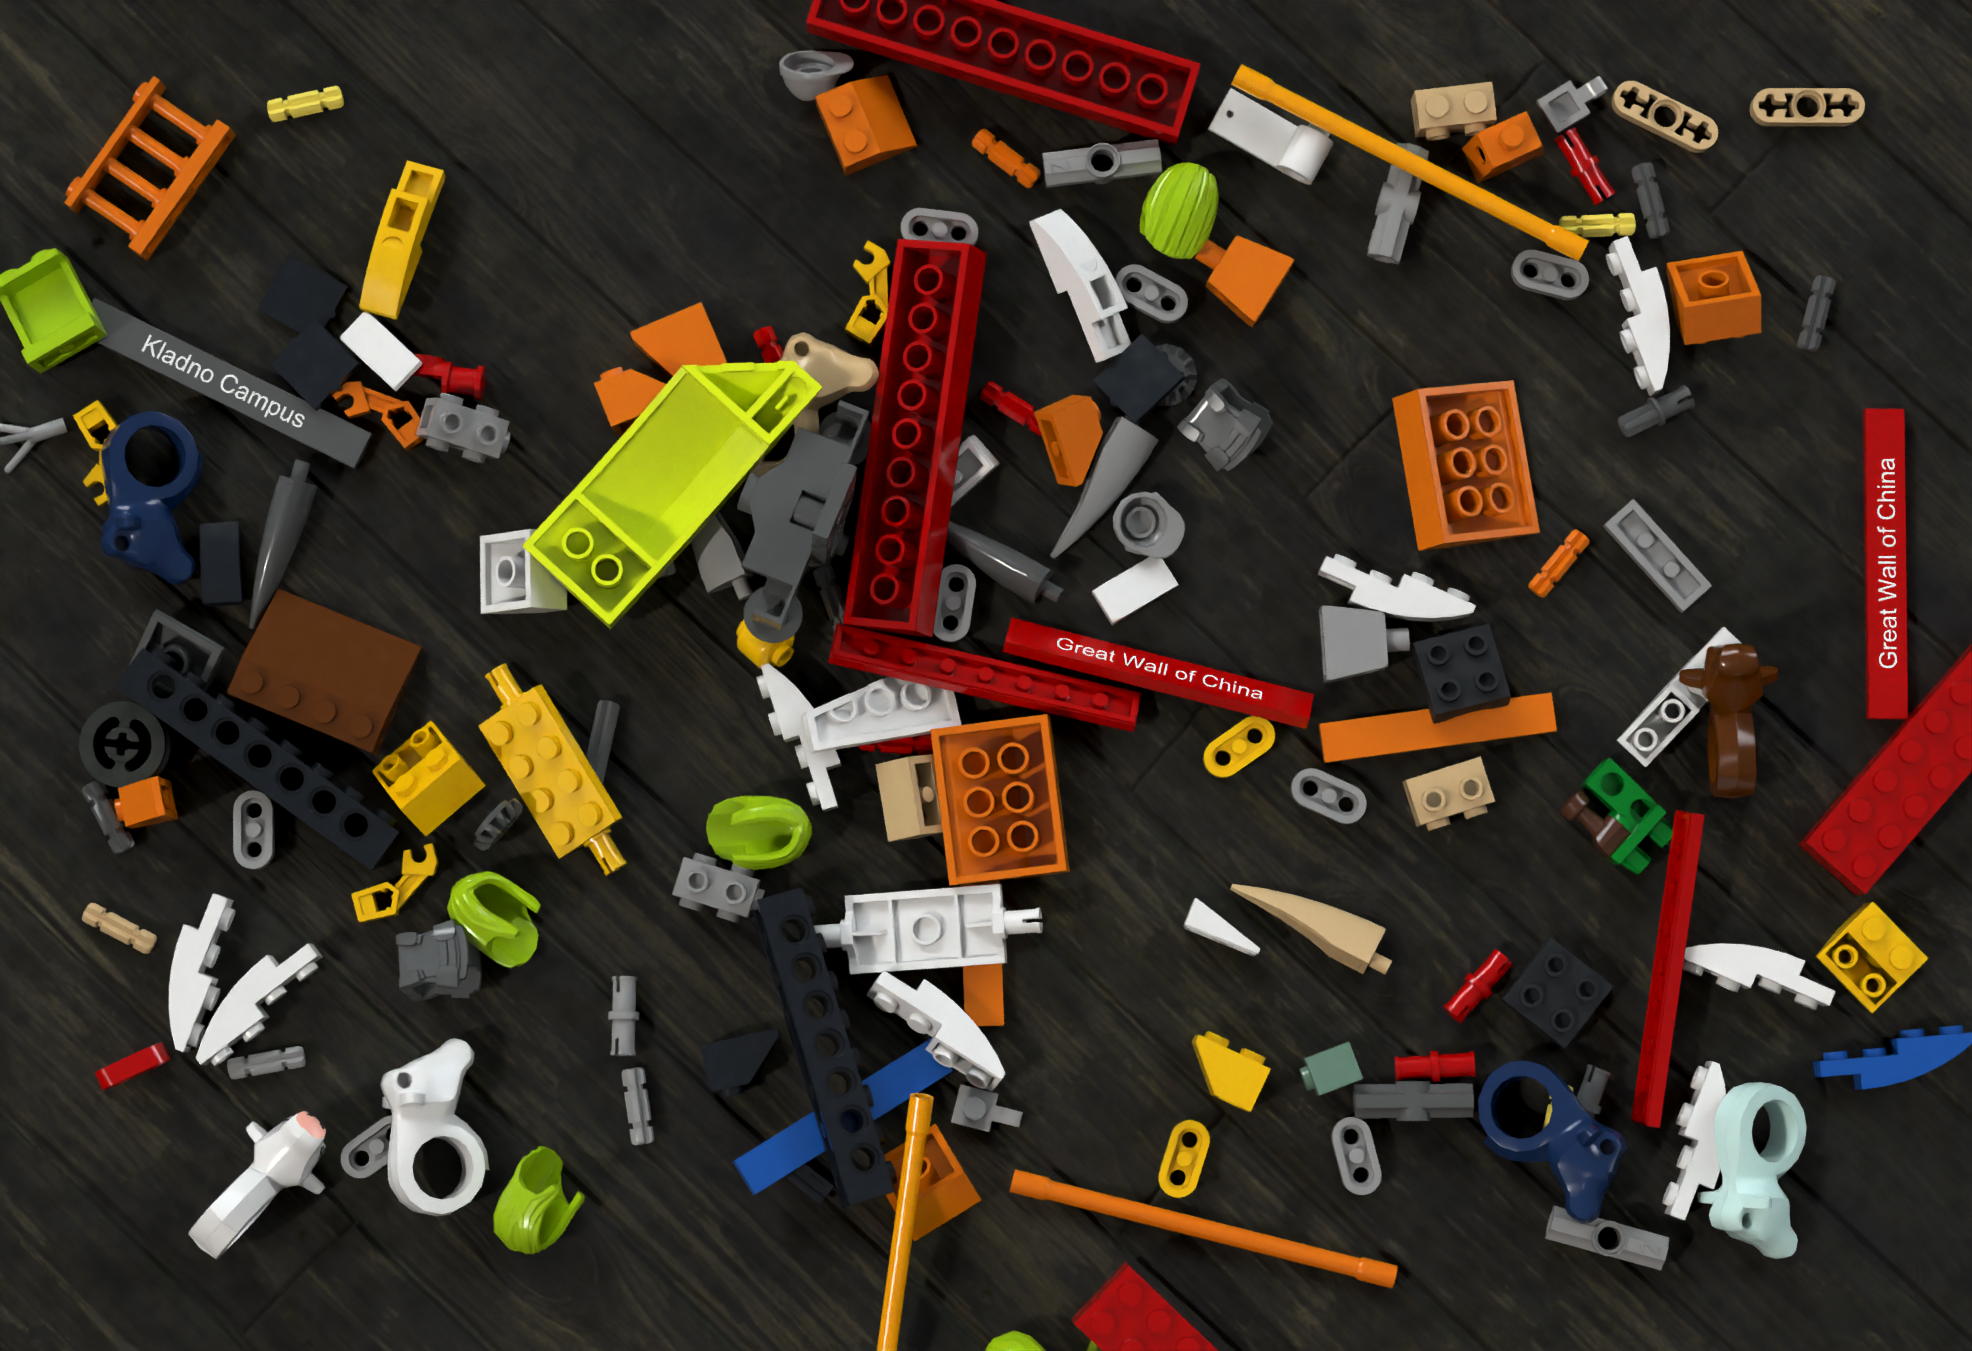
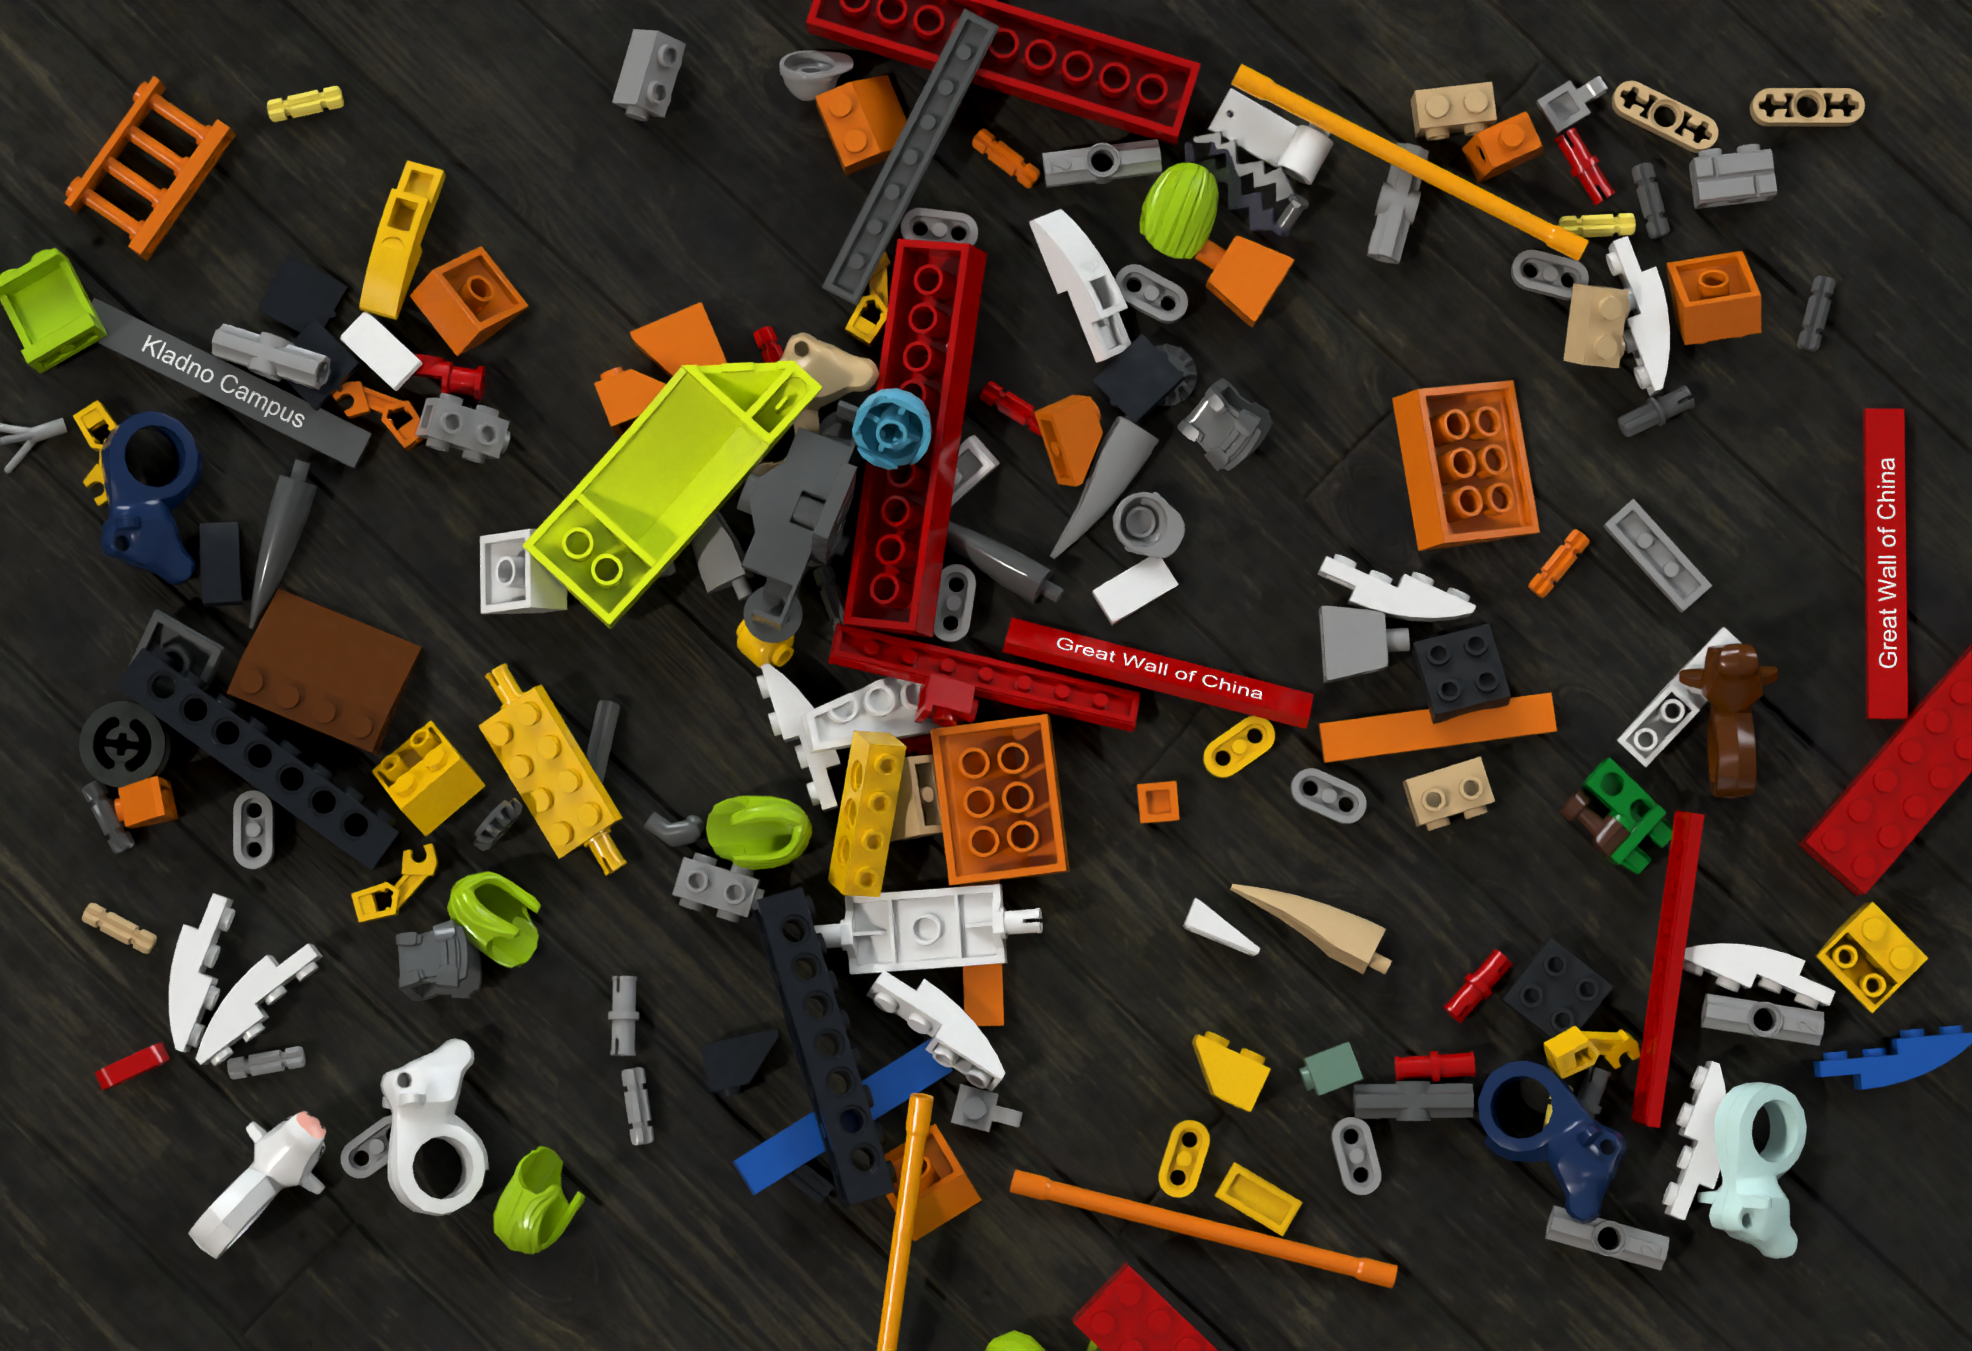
(271, 356): none -> light grey piece
(468, 300): none -> orange slope
(648, 74): none -> light grey brick
(675, 833): none -> dark grey arm
(866, 813): none -> yellow brick
(892, 428): none -> medium azure cylinder
(910, 157): none -> dark grey tile
(946, 701): none -> red brick
(1158, 802): none -> orange plate
(1232, 176): none -> piece
(1258, 1199): none -> yellow tile
(1580, 1049): none -> yellow piece
(1596, 325): none -> tan brick
(1732, 177): none -> light grey brick
(1786, 1022): none -> light grey piece

